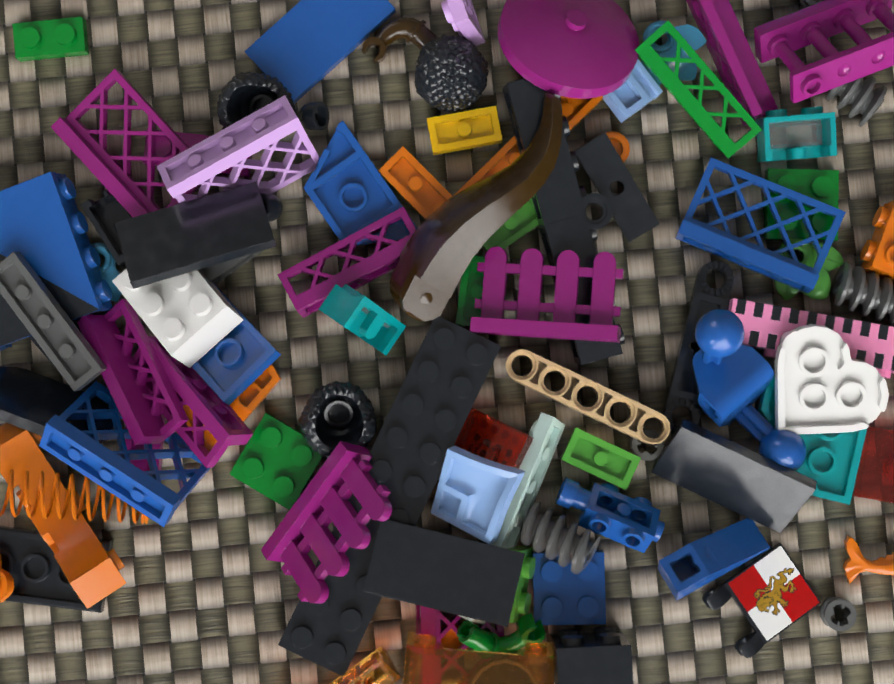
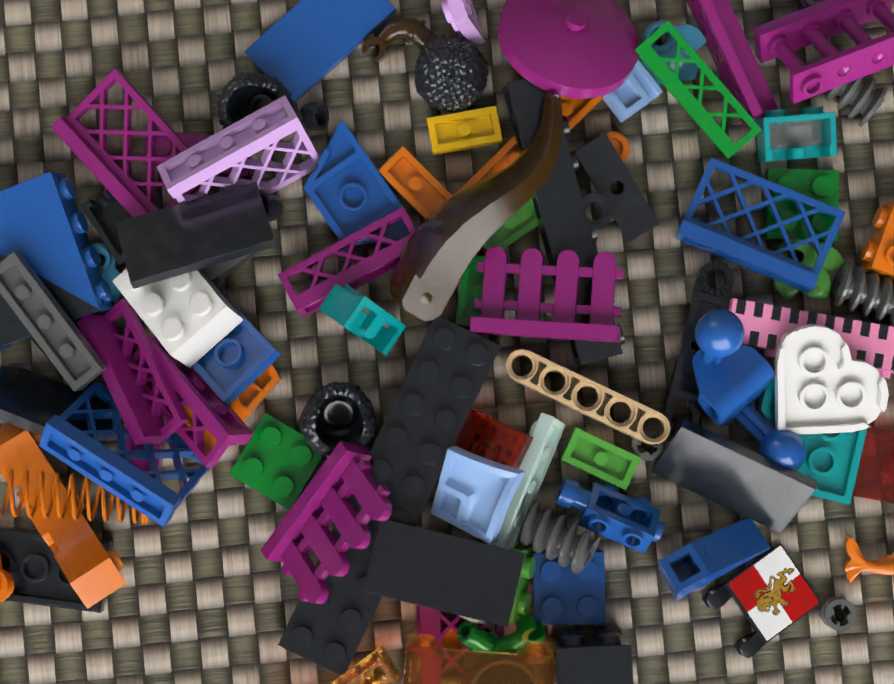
(50, 39): green plate -> none

